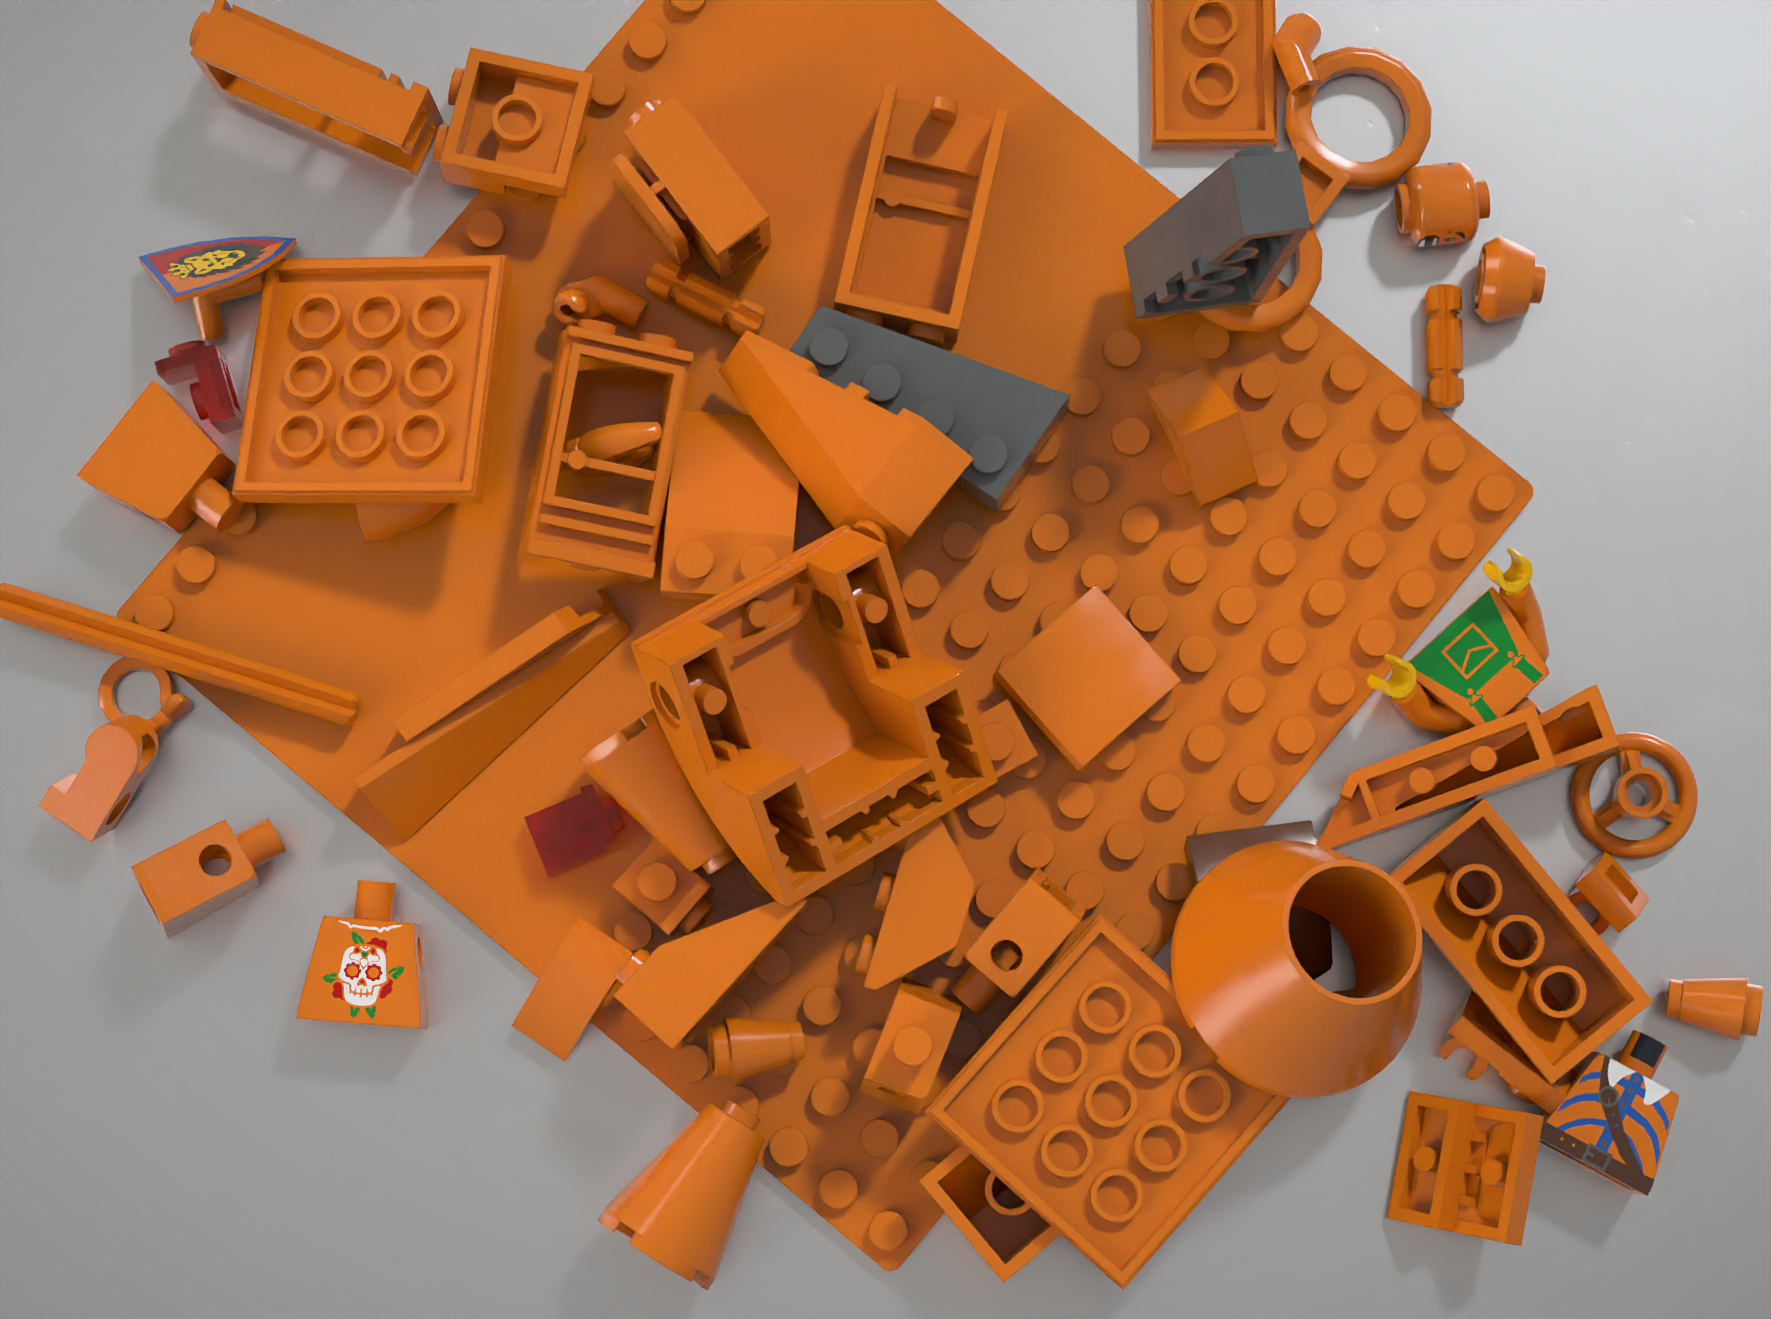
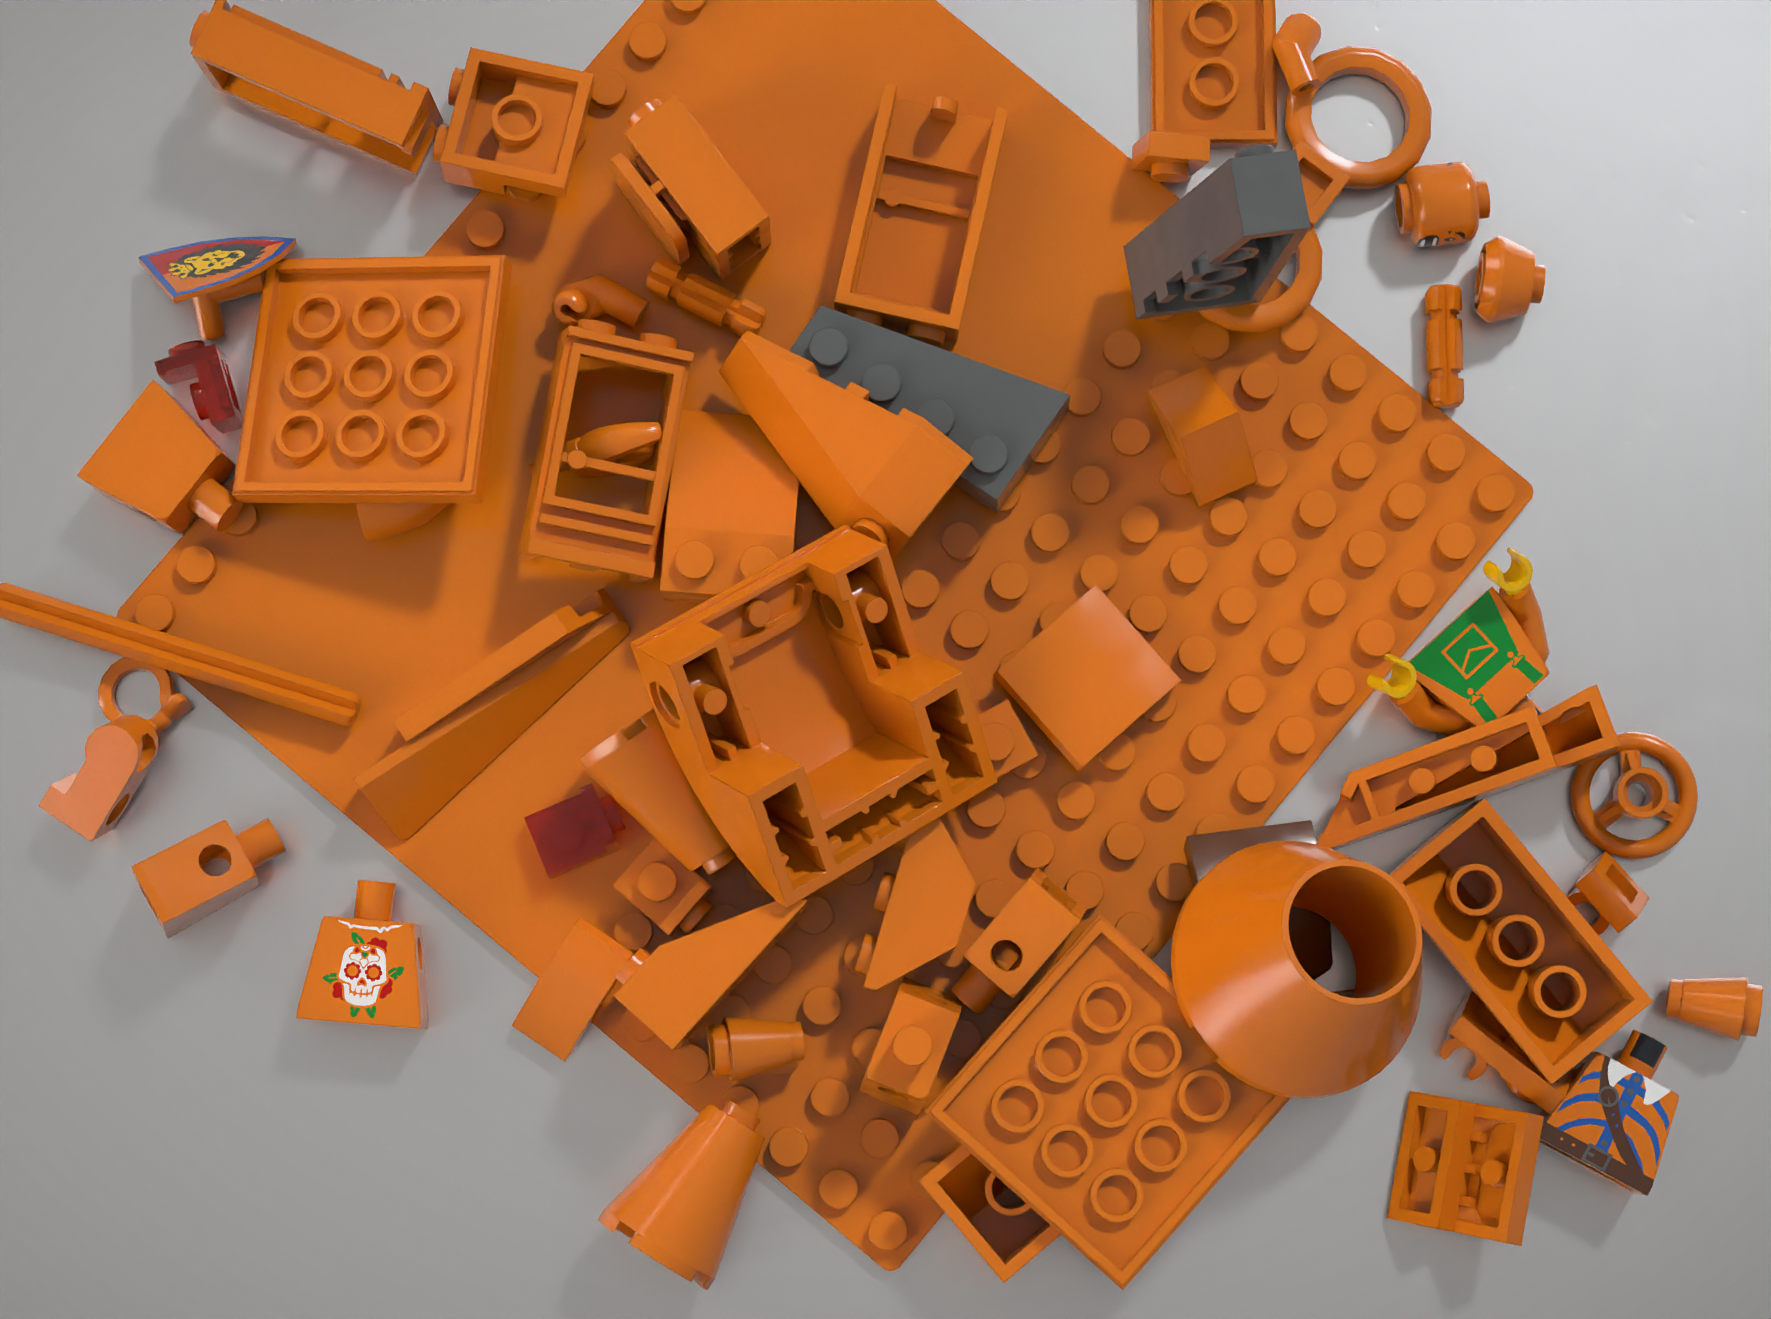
(1170, 155): none -> orange plate

